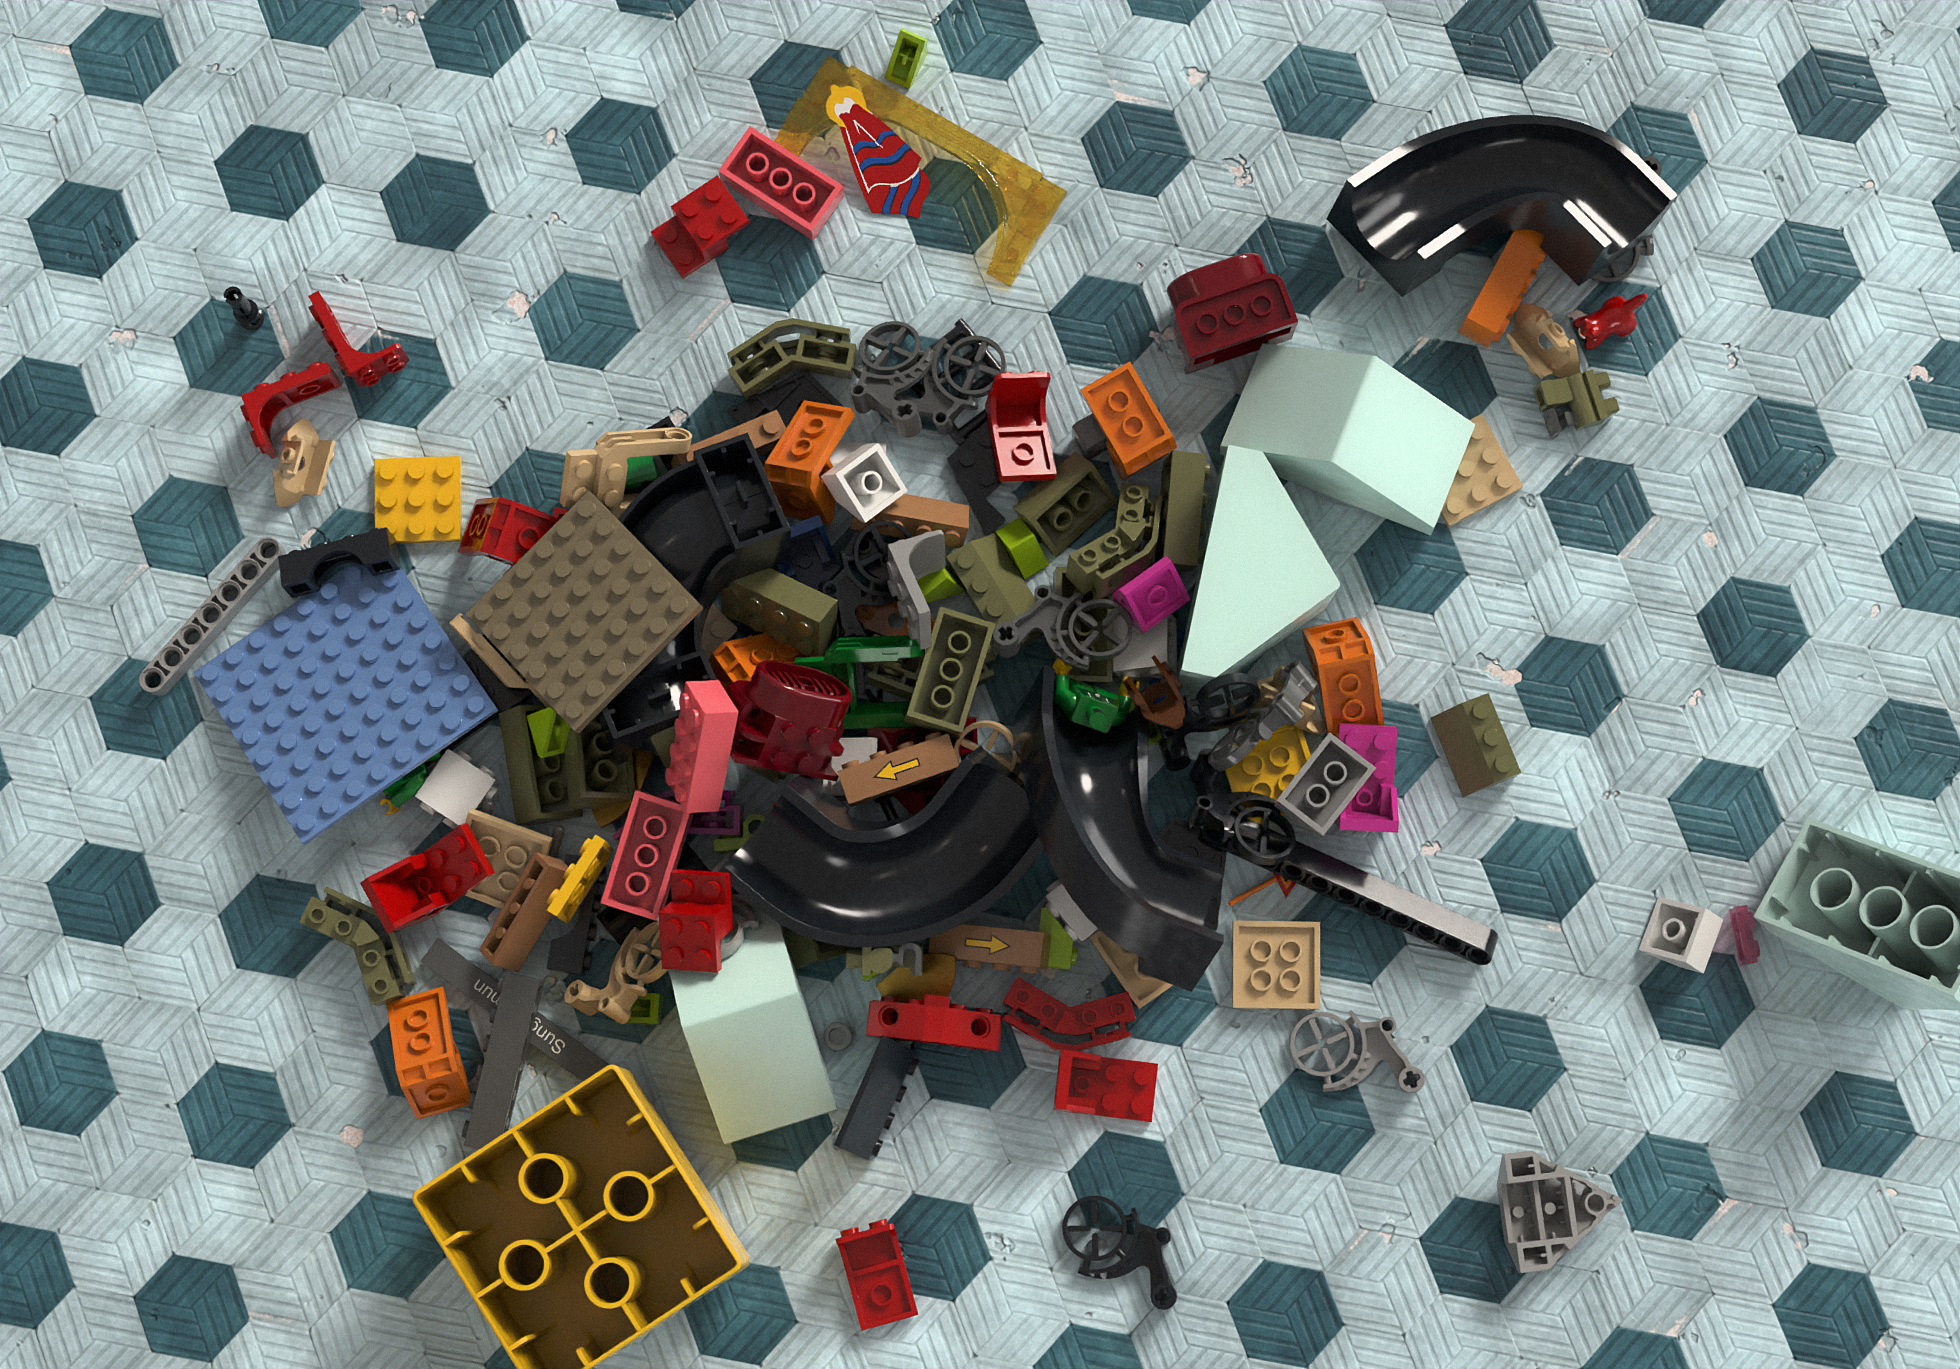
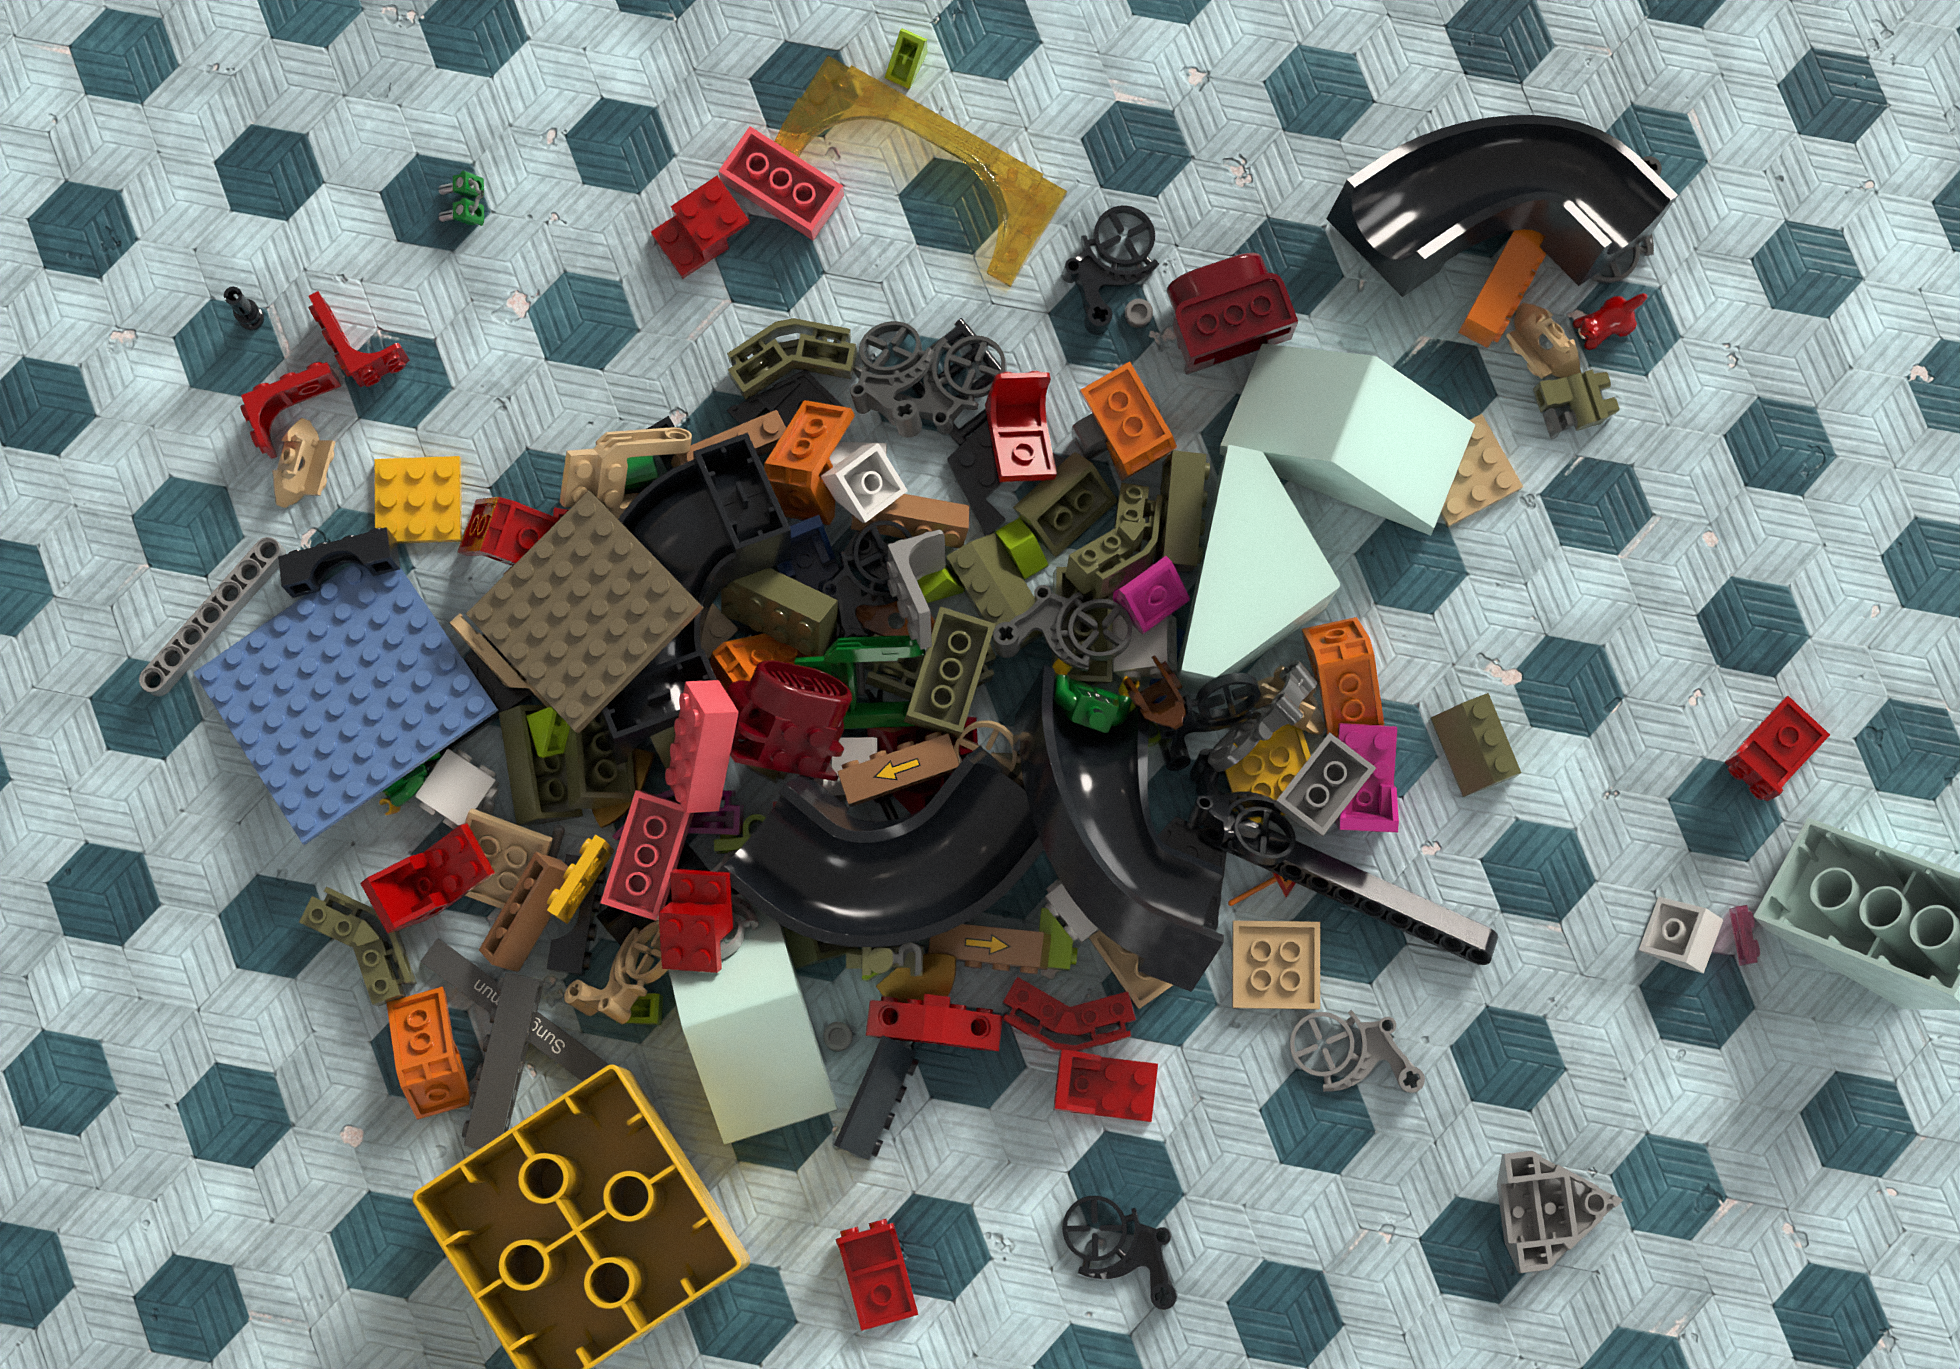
(465, 210): none -> green piece
(879, 157): red sticker -> none
(1092, 274): none -> black piece
(1138, 313): none -> light grey tile
(1776, 749): none -> red bracket

